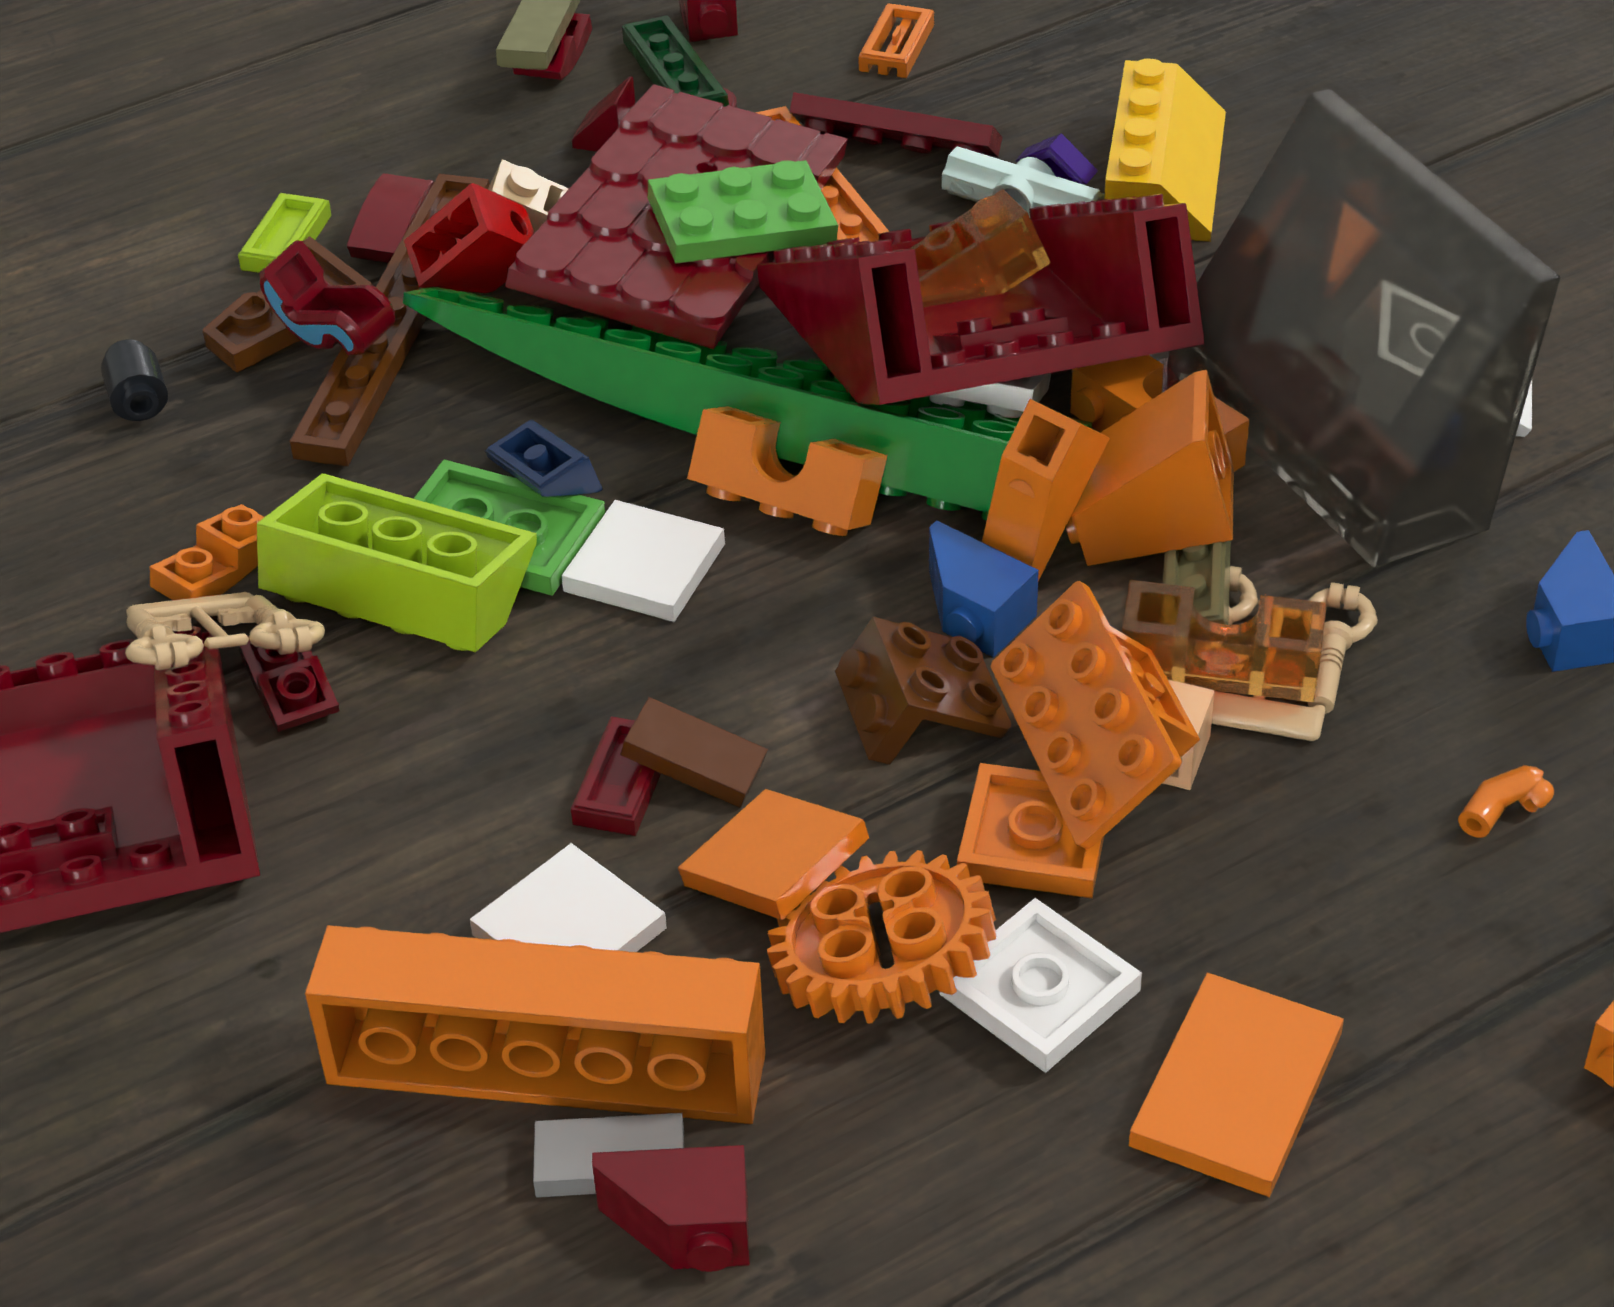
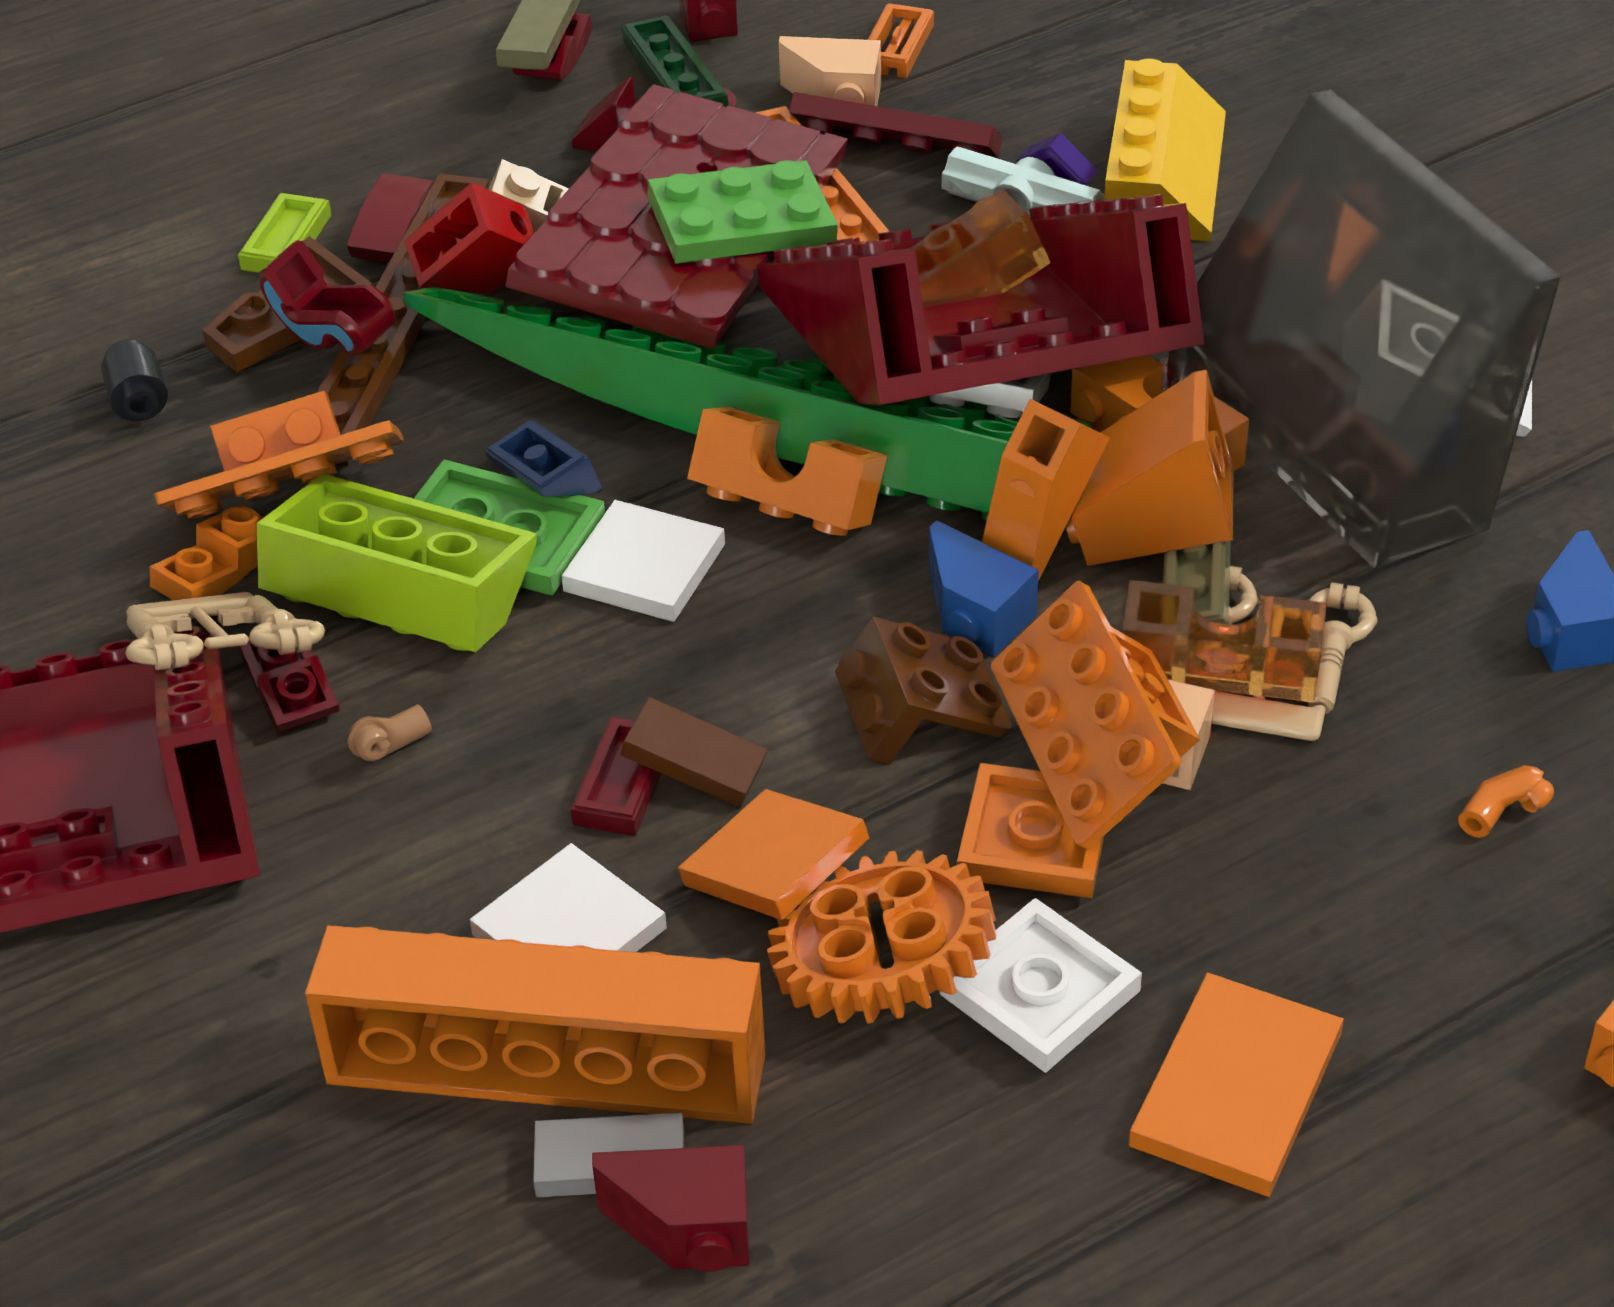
(276, 445): none -> orange bracket
(379, 736): none -> medium nougat arm
(831, 68): none -> light nougat slope

